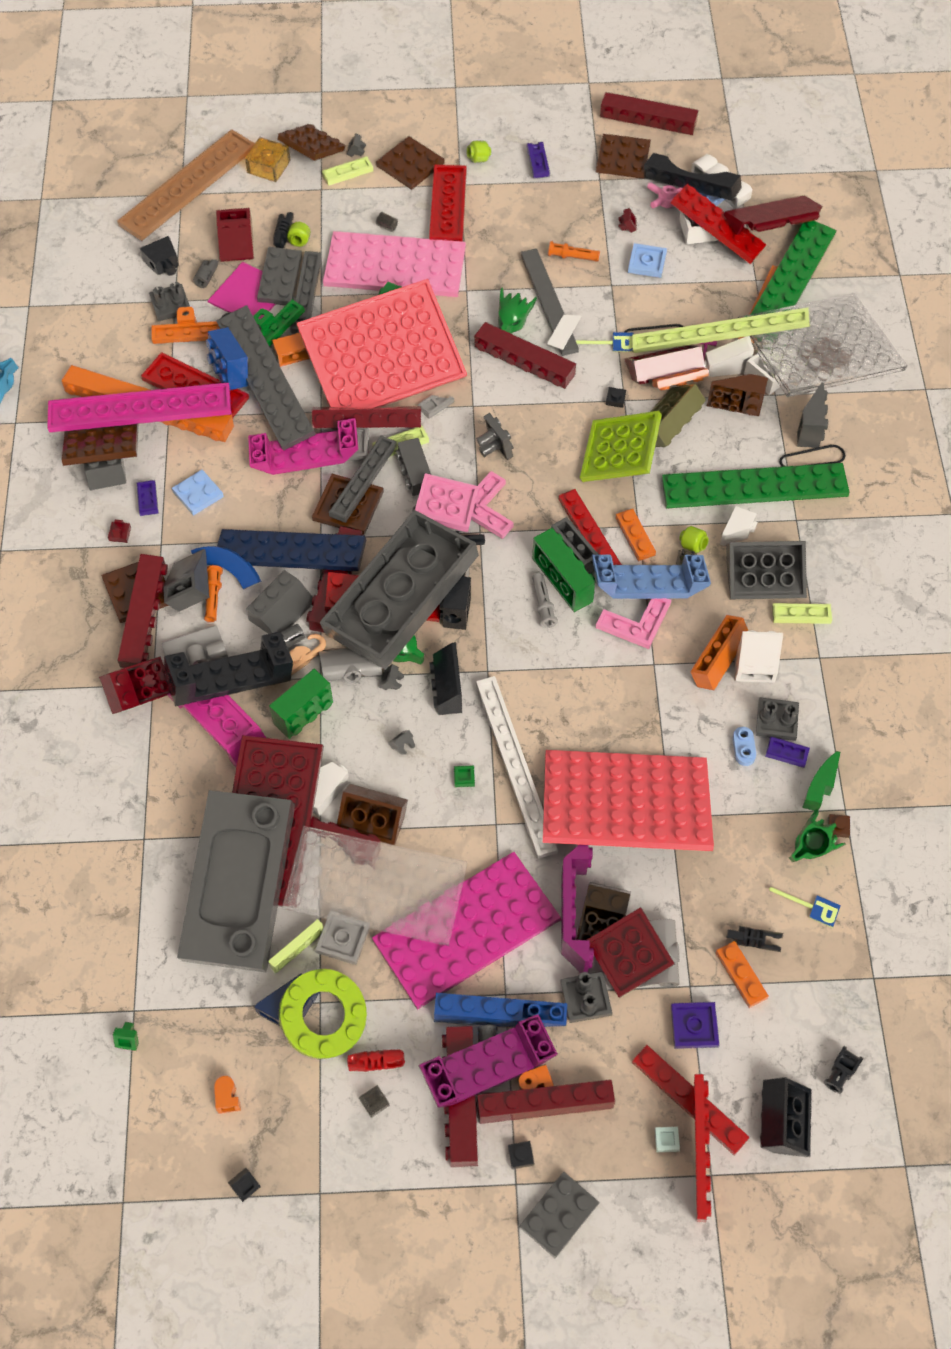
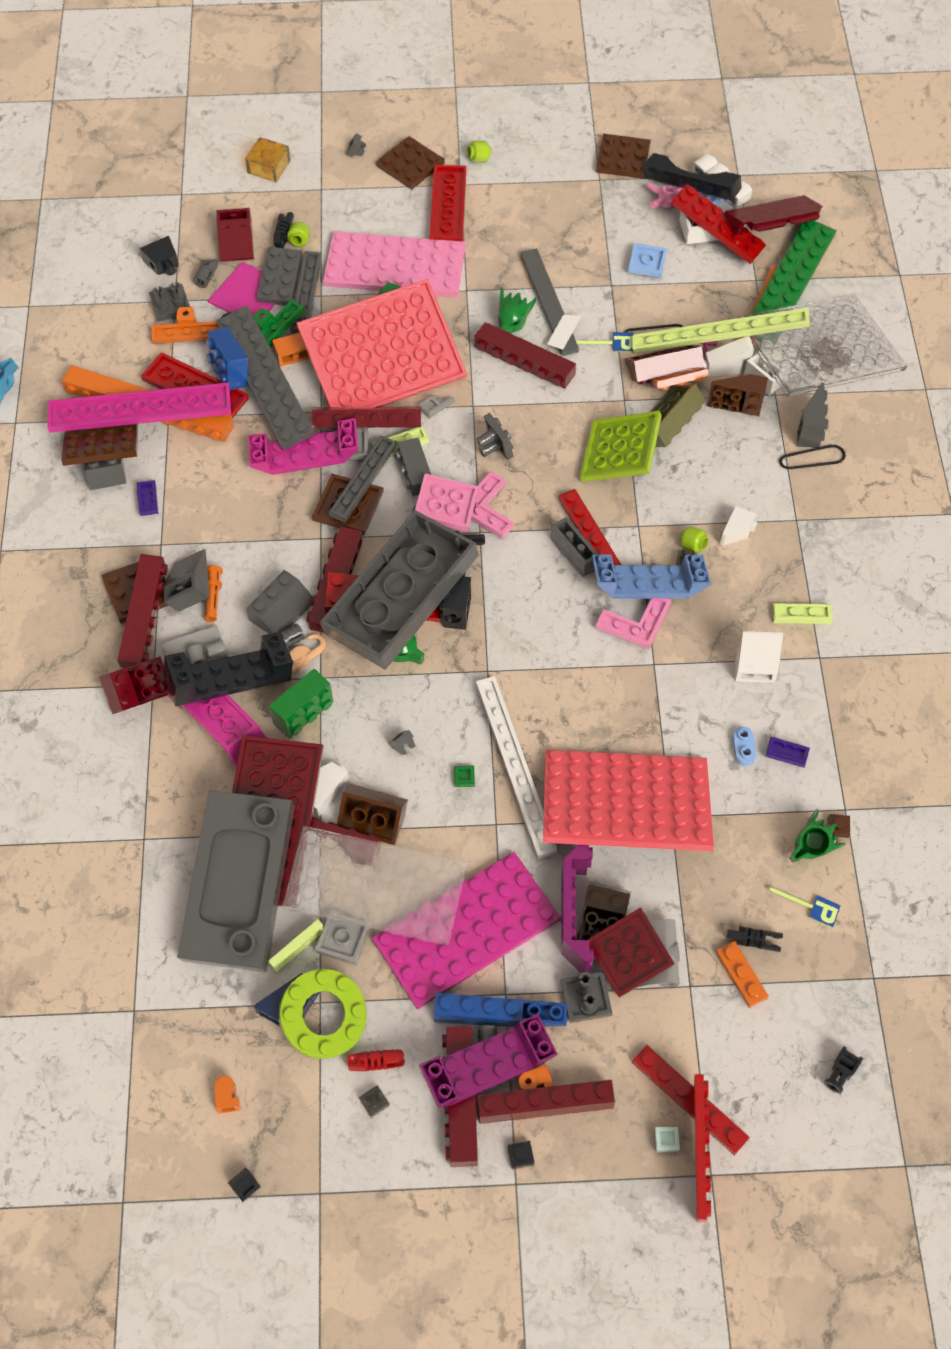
(119, 531): dark red tile -> none
(126, 1037): green tile -> none
(185, 185): medium nougat plate -> none
(197, 492): light blue plate -> none
(233, 563): blue tile -> none
(296, 549): dark blue plate -> none
(311, 142): reddish brown plate -> none
(346, 664): light grey panel -> none
(347, 170): yellowish green tile -> none
(387, 221): clear smoke piece -> none
(389, 678): dark grey tile -> none
(446, 680): black slope -> none
(538, 160): dark purple plate -> none
(545, 607): light grey pin -> none
(559, 1215): dark grey plate -> none
(563, 569): green brick -> none
(568, 251): orange pin -> none
(616, 397): black plate -> none
(628, 221): dark red tile -> none
(635, 534): orange plate -> none
(649, 113): dark red brick -> none
(694, 1025): dark purple plate -> none
(719, 653): orange brick -> none
(755, 485): green plate -> none
(766, 569): dark grey slope -> none
(777, 718): dark grey plate -> none
(786, 1117): black slope -> none
(822, 783): green slope -> none

